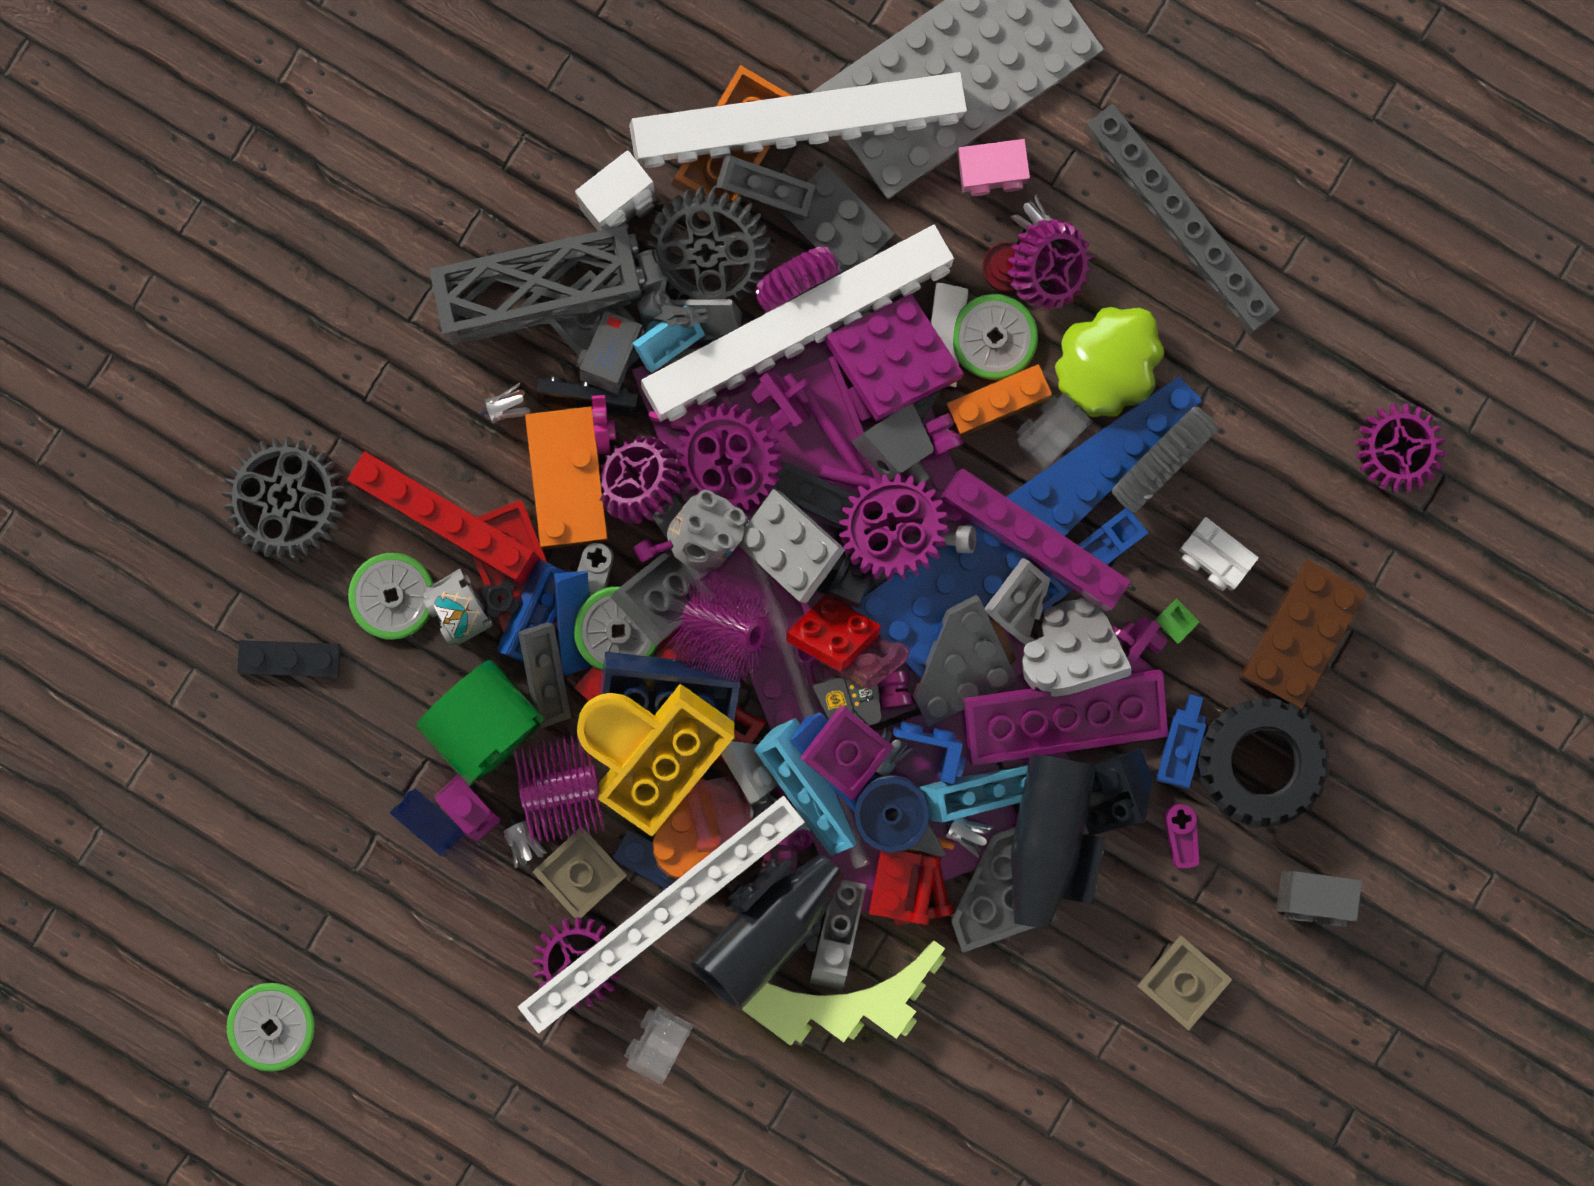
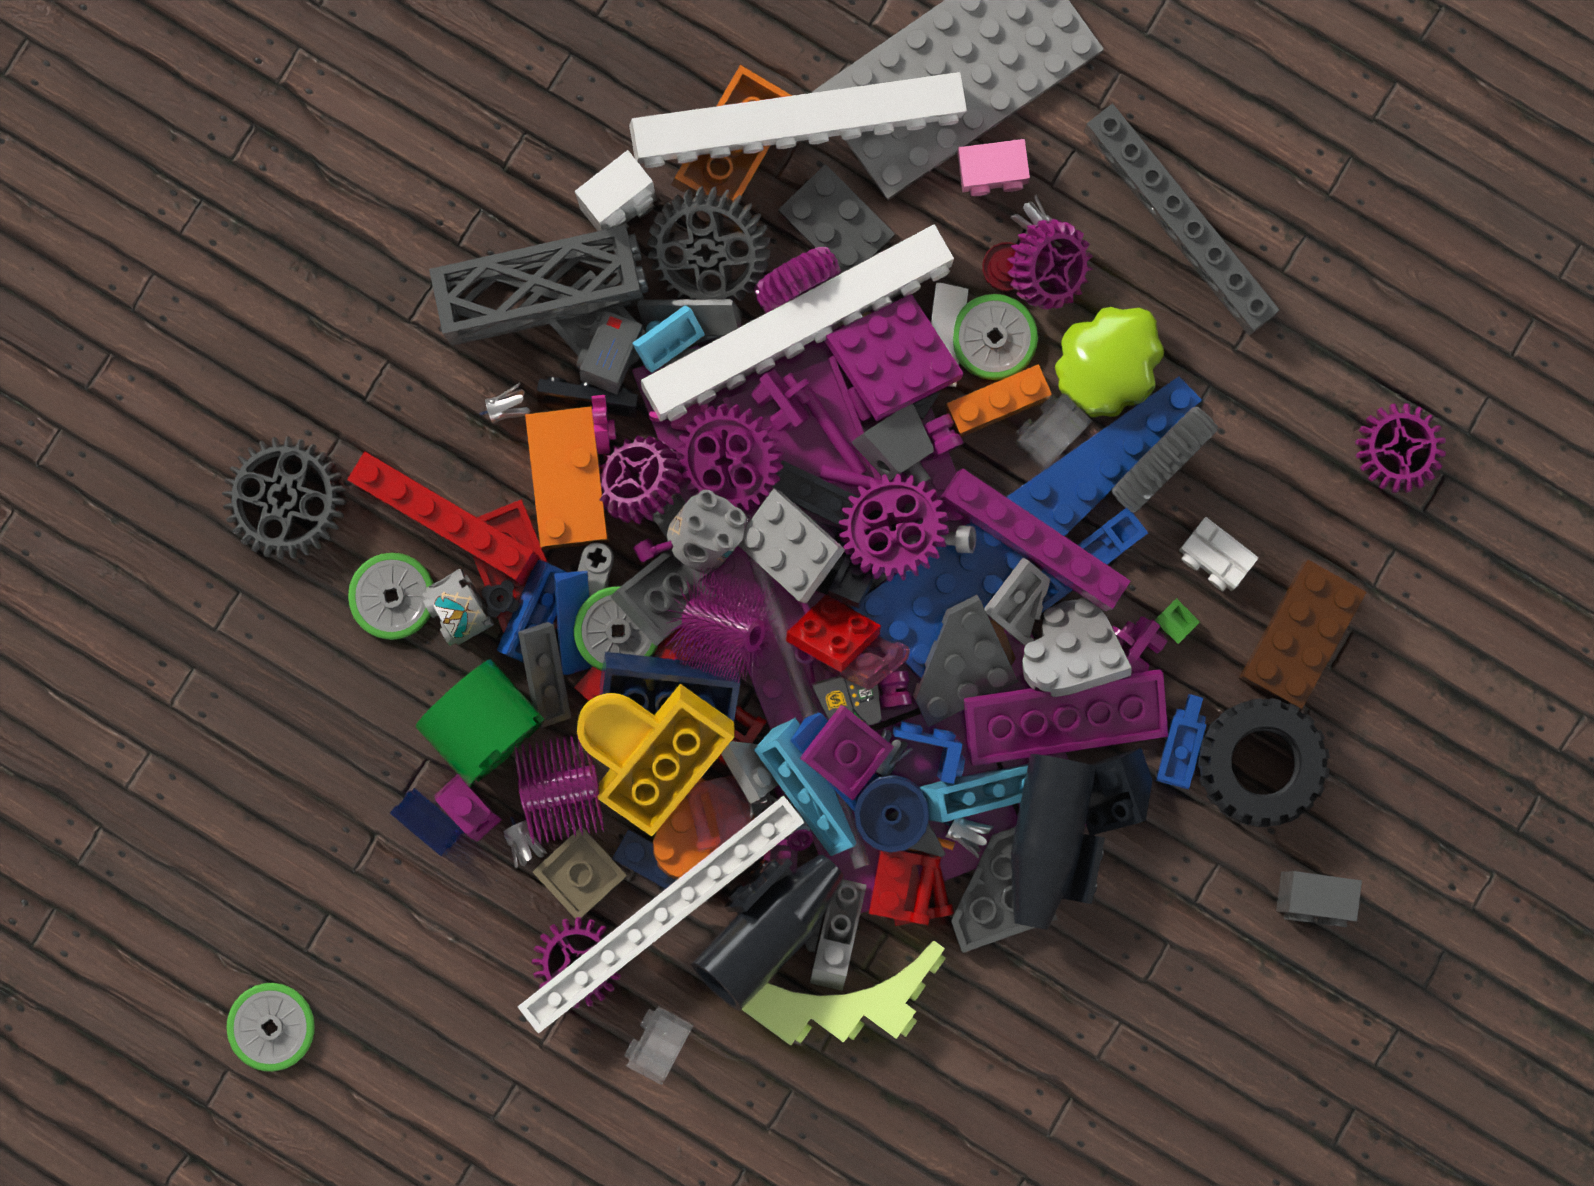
(288, 658): black plate -> none
(656, 302): dark grey pin -> none
(765, 186): dark grey plate -> none
(1183, 841): magenta piece -> none
(1184, 982): dark tan plate -> none

